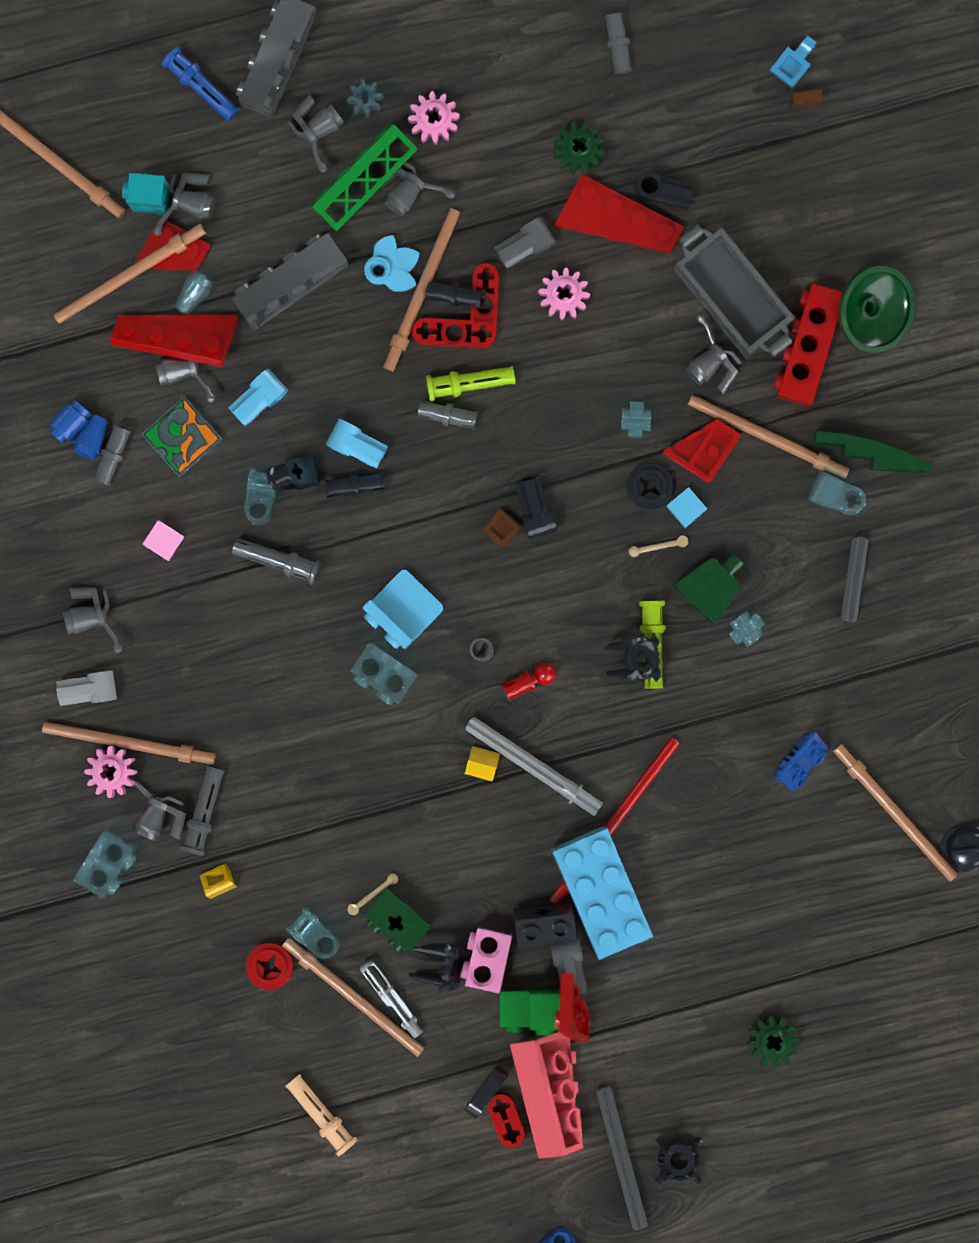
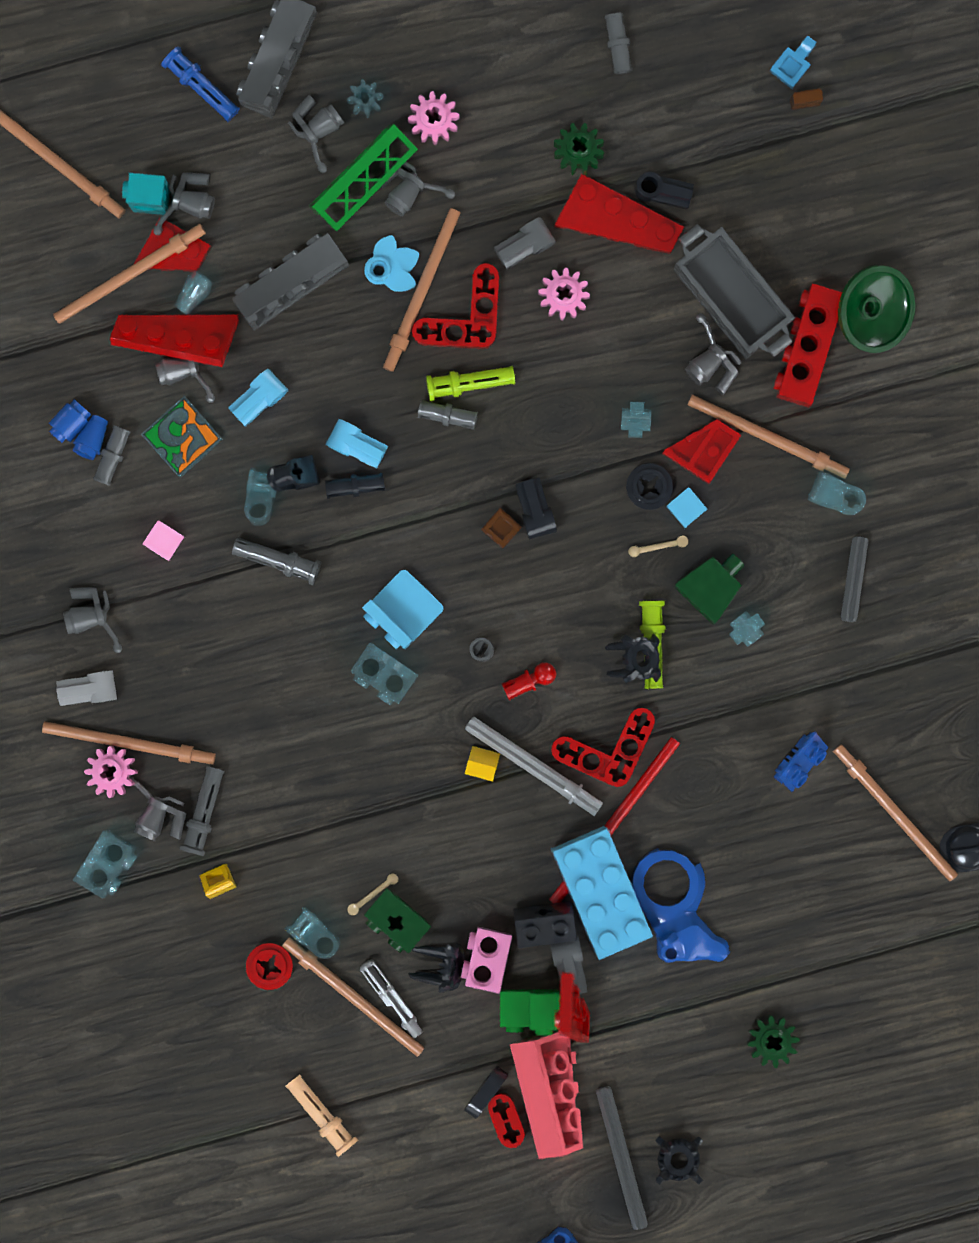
(456, 295): black pin -> none
(605, 761): none -> red beam
(677, 927): none -> blue animal
(881, 455): dark green slope -> none

